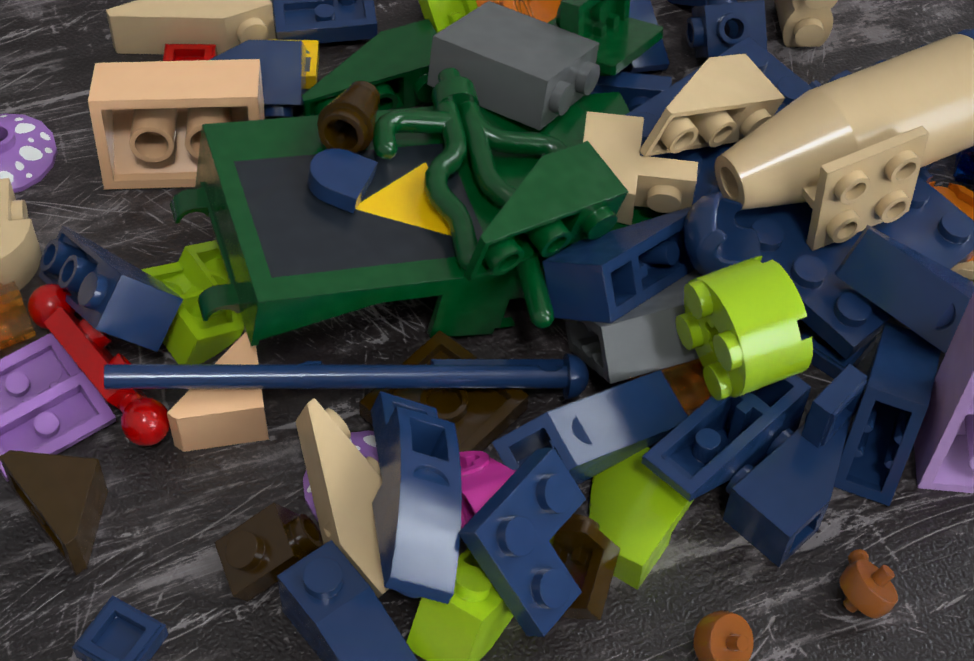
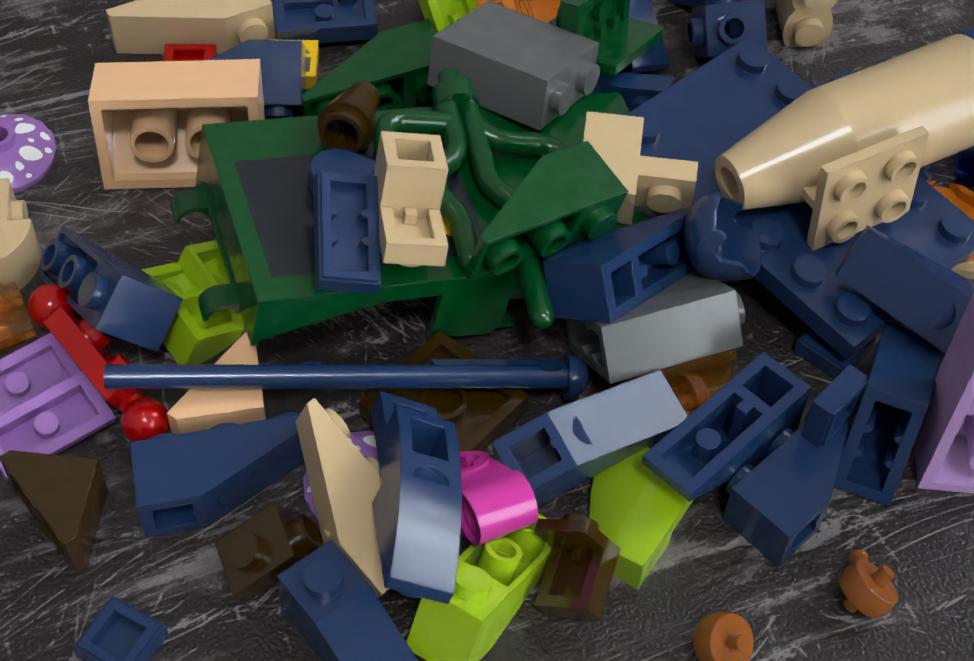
(208, 473): none -> dark blue slope
(346, 232): none -> dark blue plate
(410, 194): none -> tan brick
(513, 542): dark blue plate -> none
(715, 107): tan slope -> none
(745, 327): lime brick -> none

